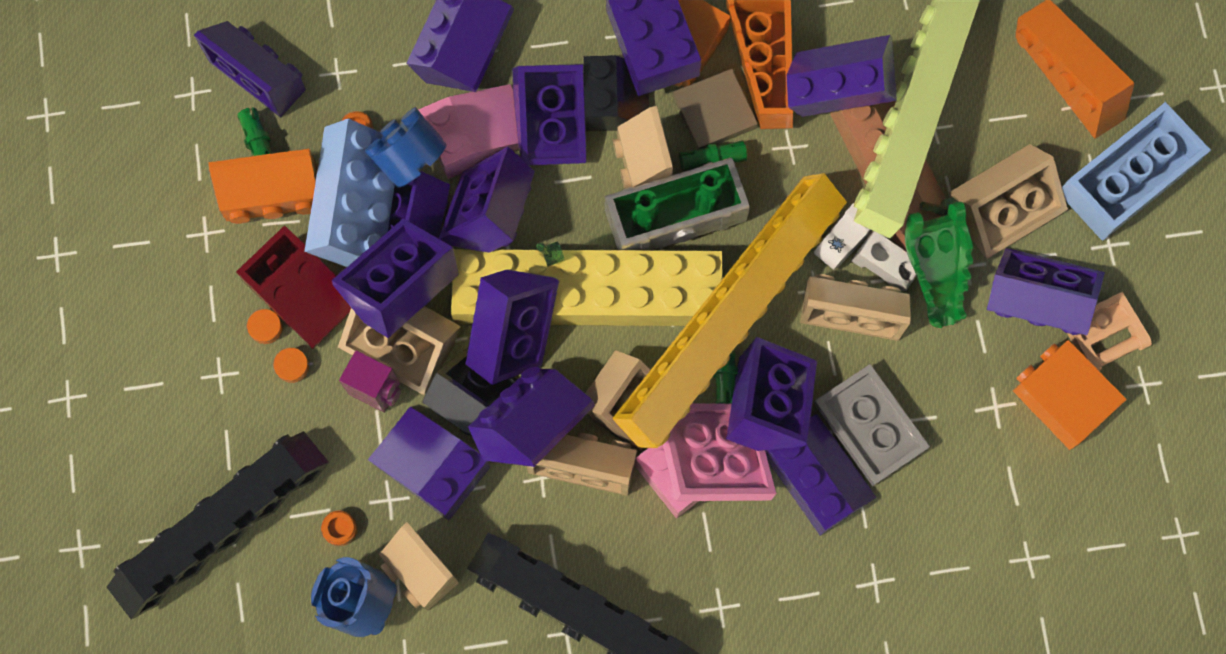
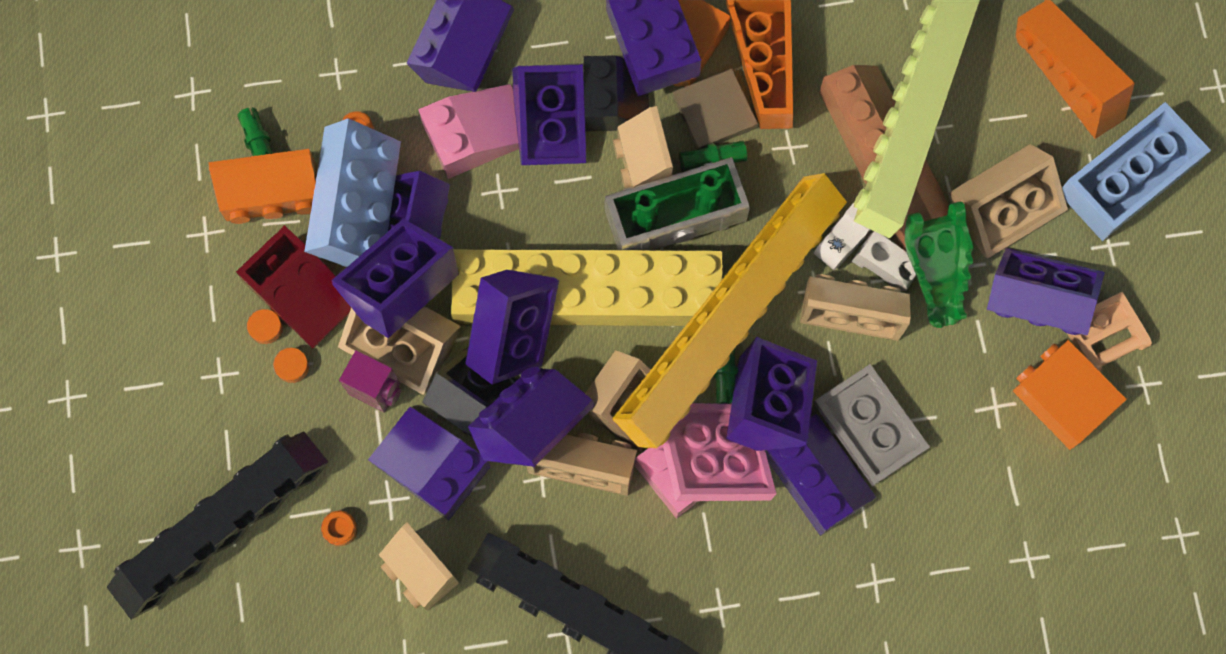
(251, 66): slope -> none
(353, 597): blue brick -> none
(406, 147): blue brick -> none
(488, 203): dark purple slope -> none
(551, 253): clear green hand -> none
(842, 77): dark purple slope -> none
(941, 209): hand -> none

